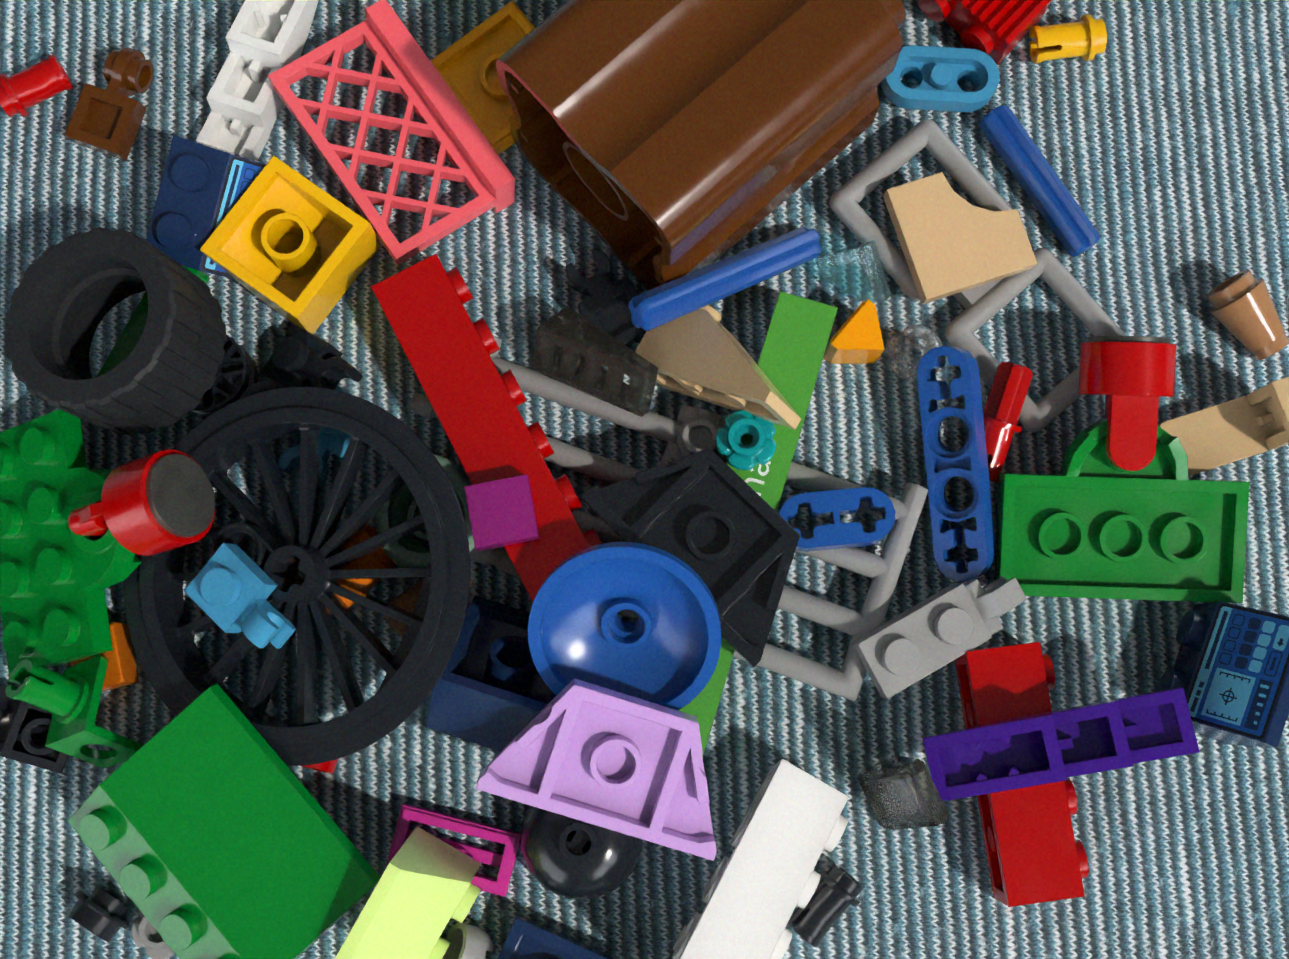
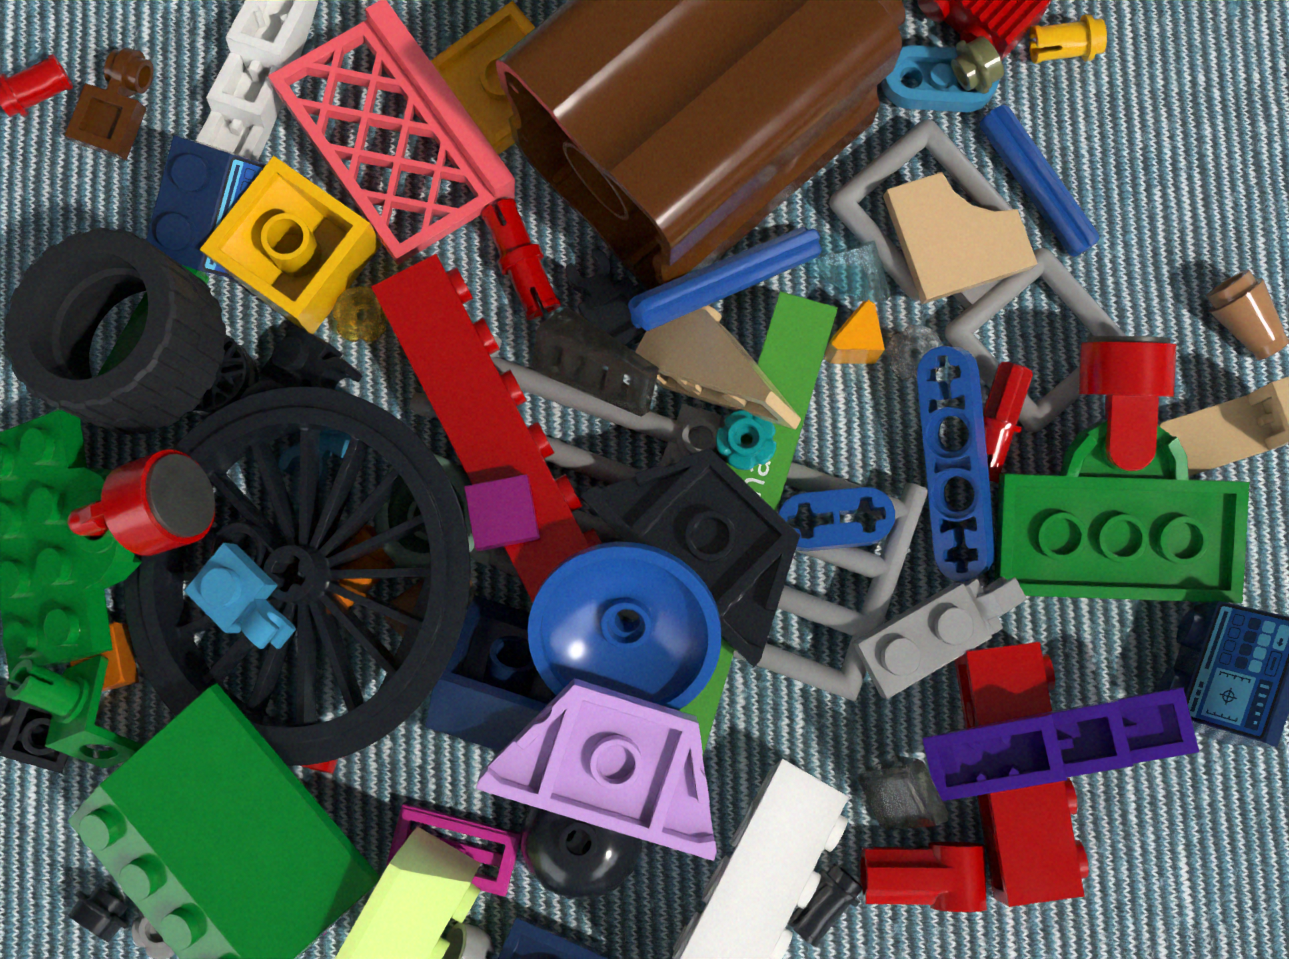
(346, 311): none -> clear yellow plate
(520, 259): none -> red pin
(944, 876): none -> red piece
(977, 65): none -> olive plate

